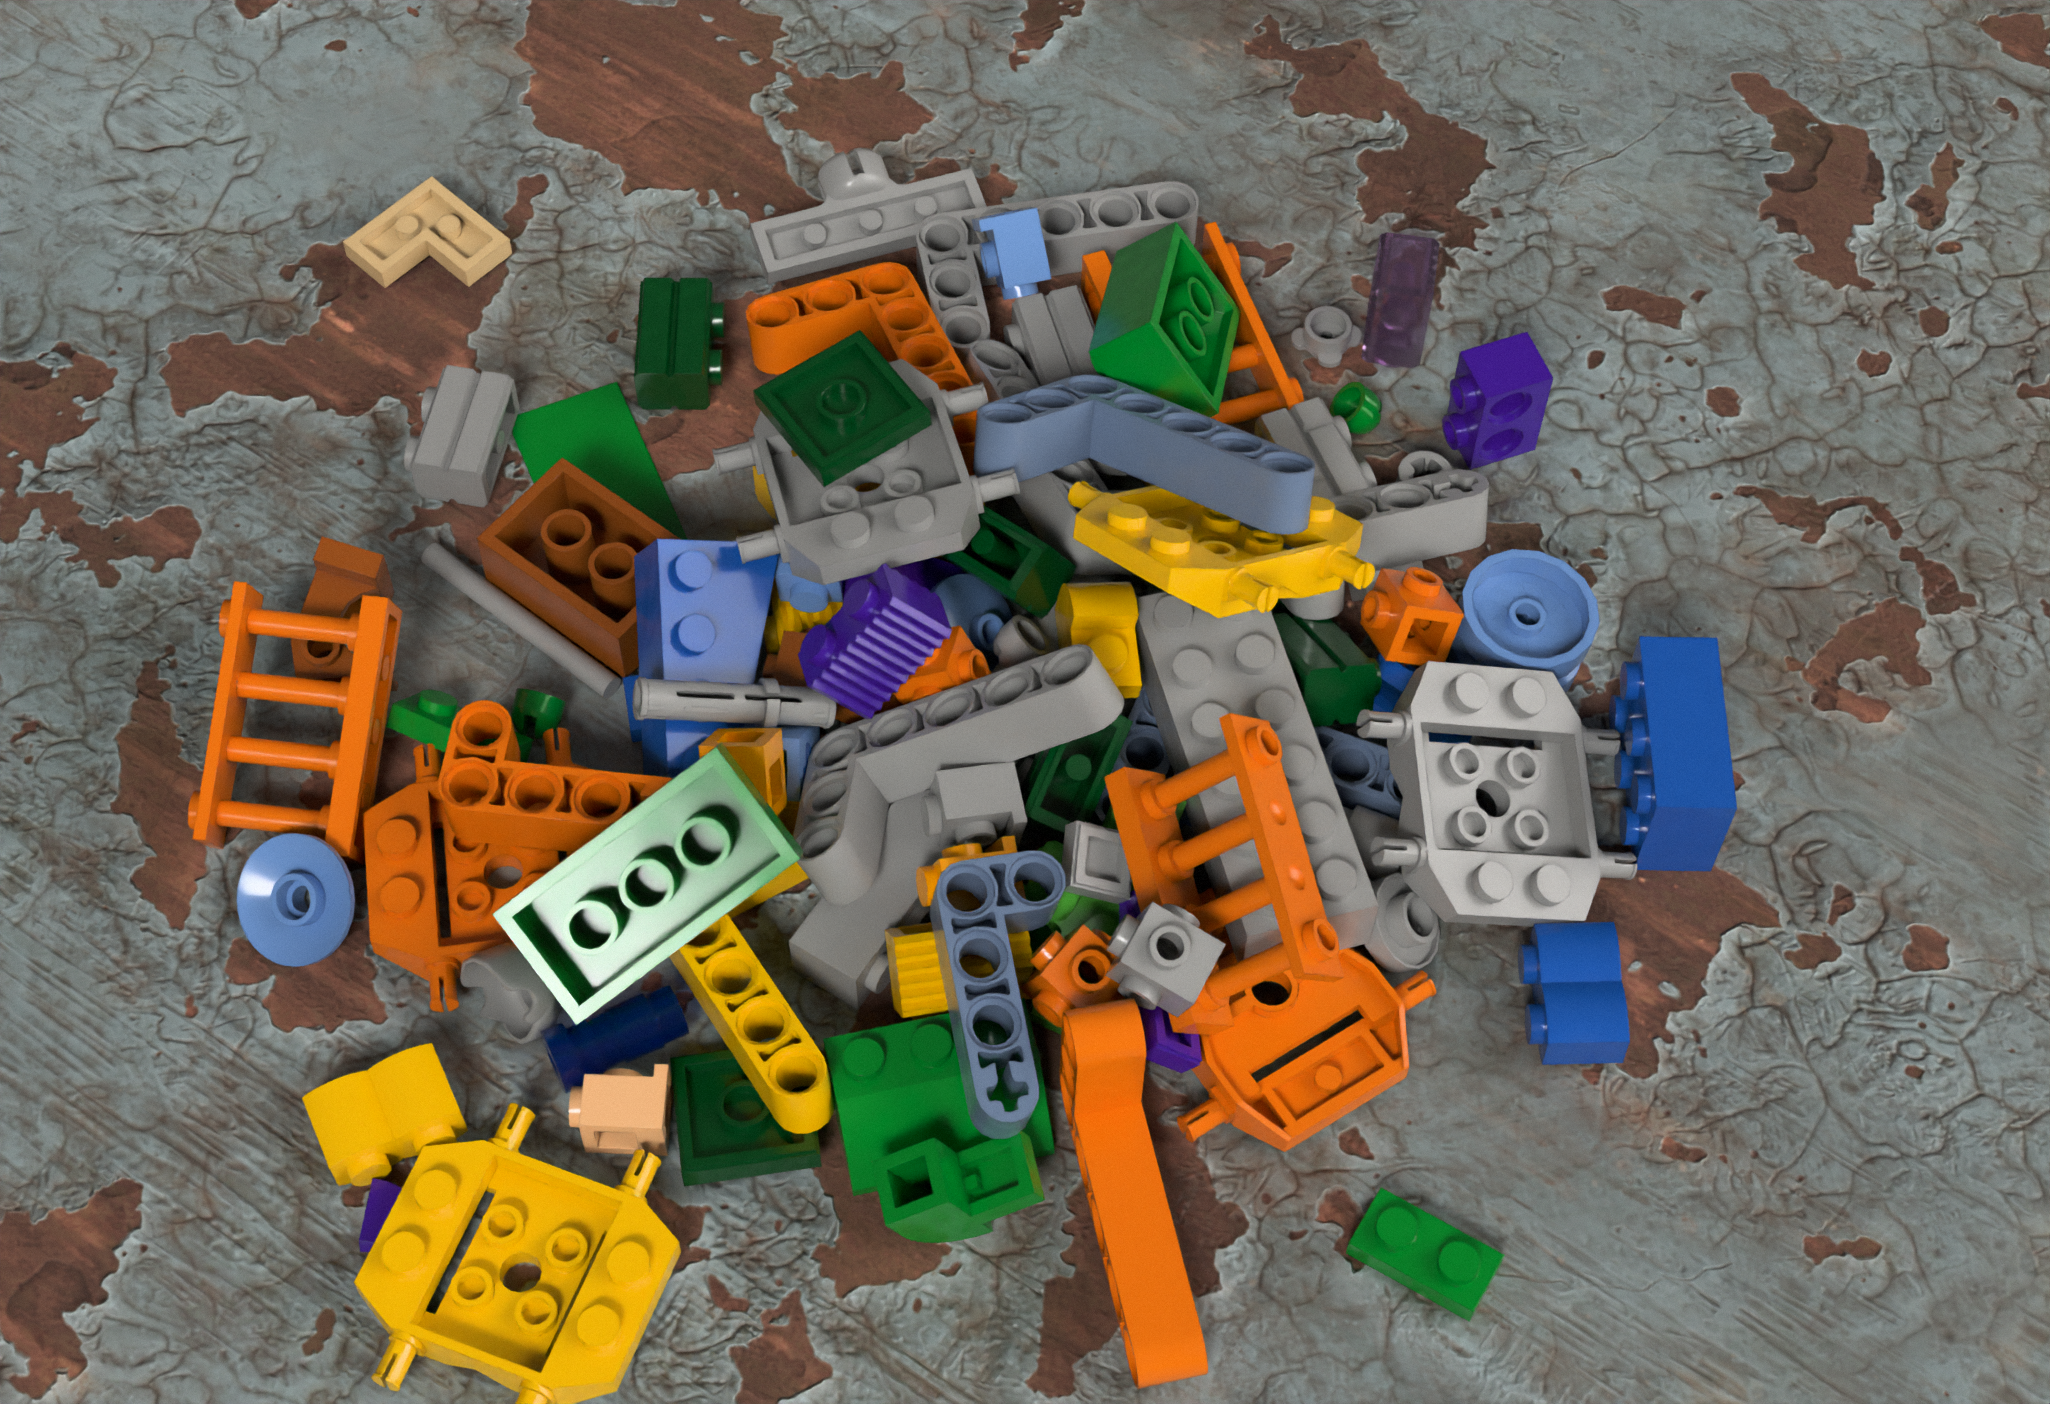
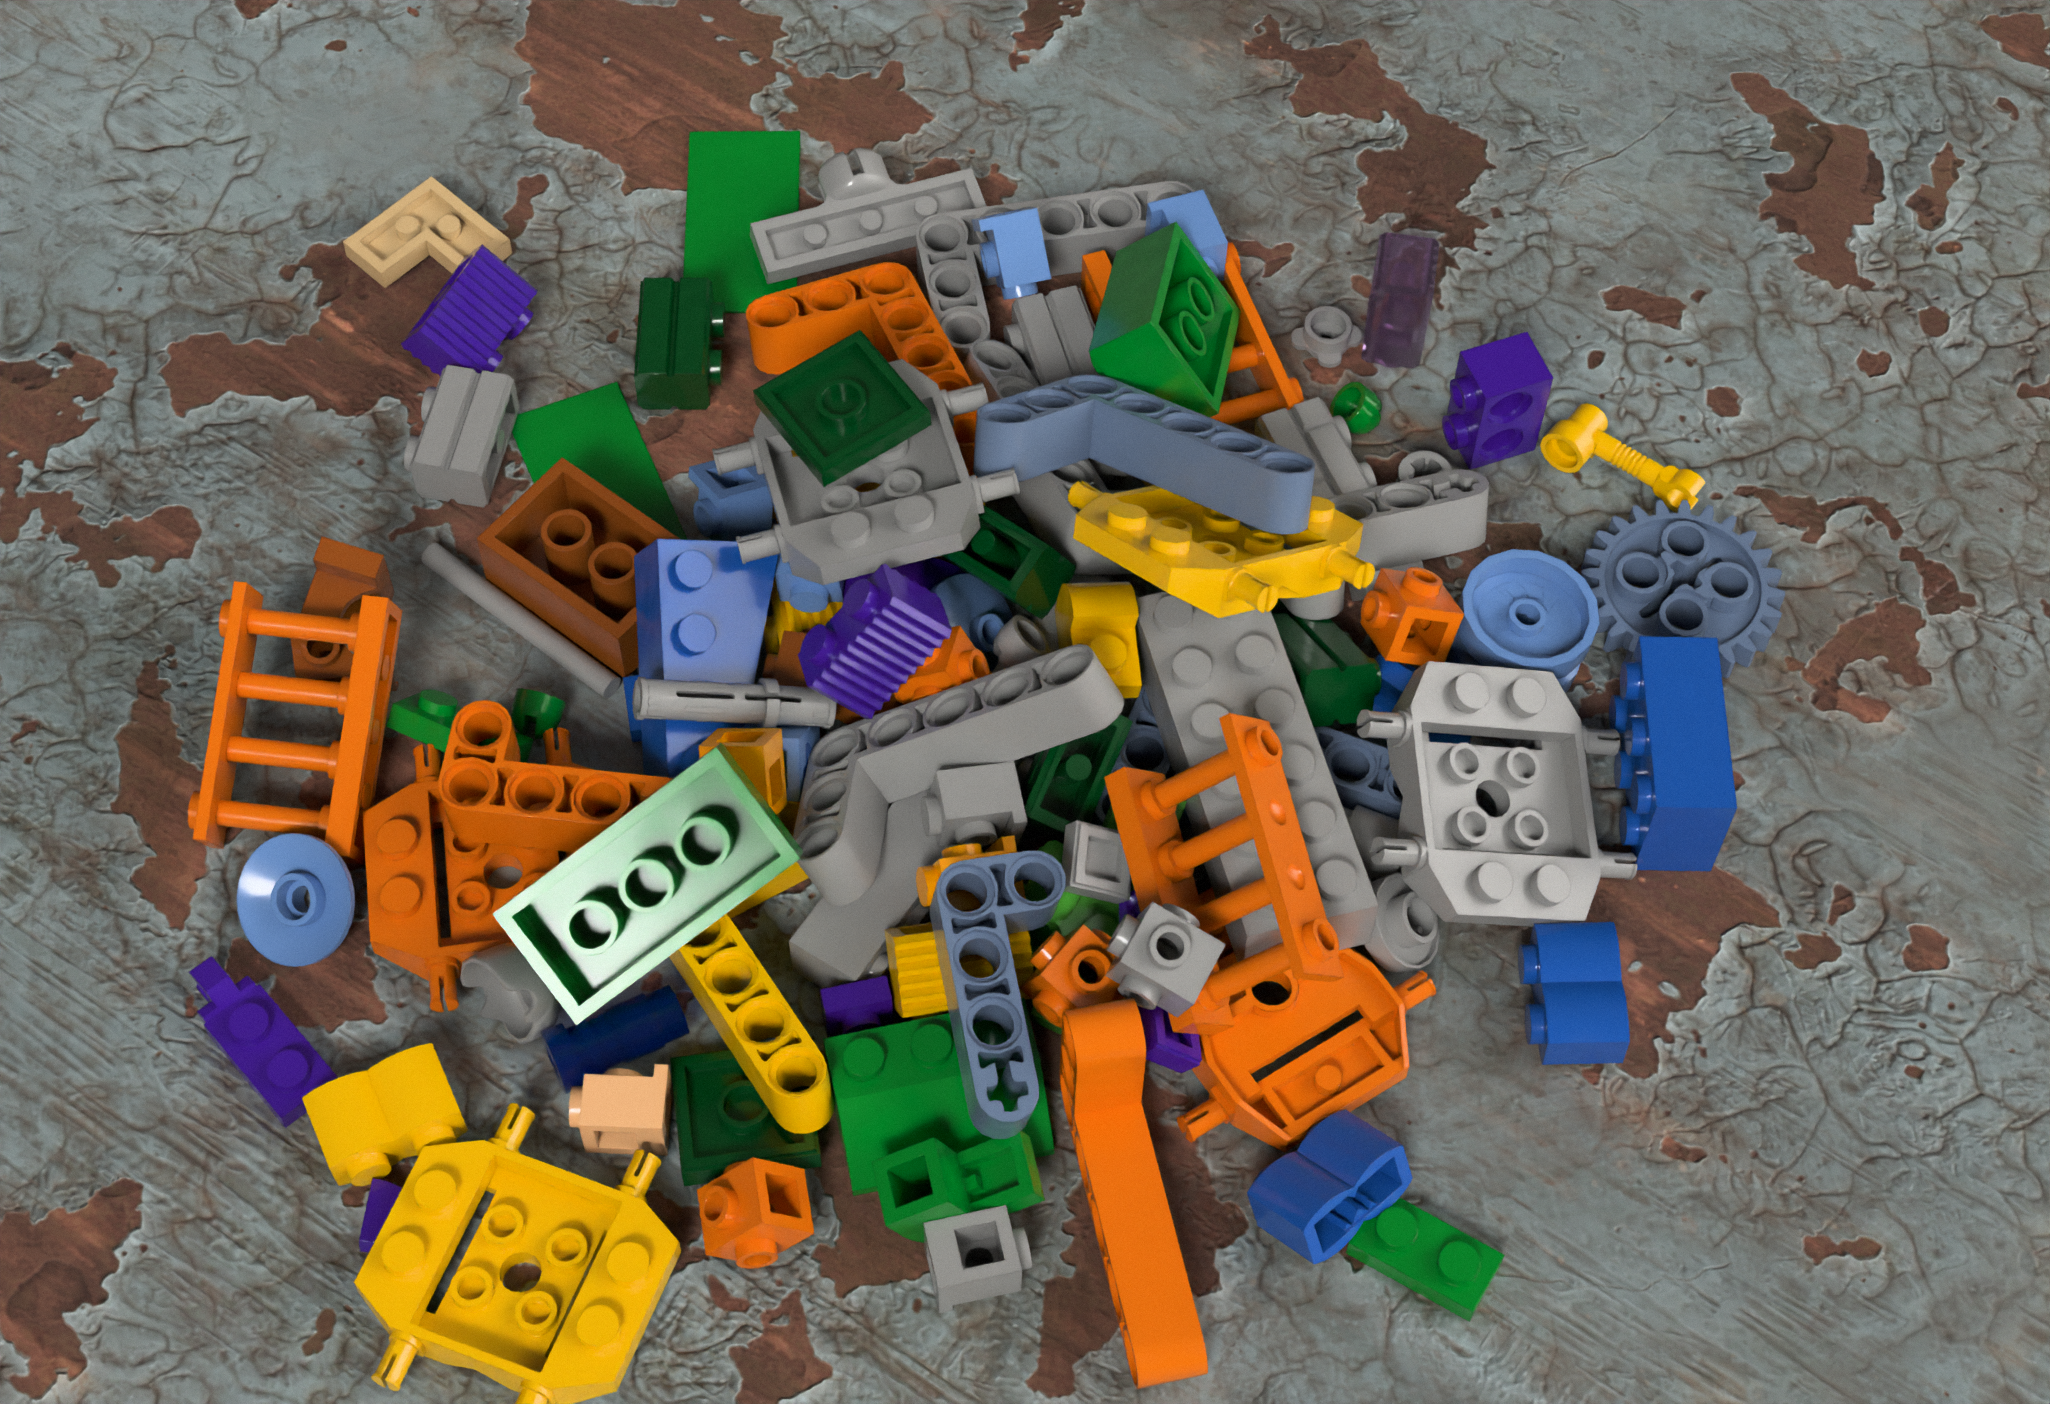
(260, 1041): none -> dark purple hinge
(472, 315): none -> dark purple brick
(730, 184): none -> green piece
(730, 503): none -> medium blue brick
(755, 1212): none -> orange brick
(856, 1006): none -> dark purple plate
(978, 1234): none -> light grey brick
(1197, 221): none -> medium blue brick
(1329, 1186): none -> blue brick
(1583, 436): none -> yellow brick
(1645, 556): none -> sand blue gear

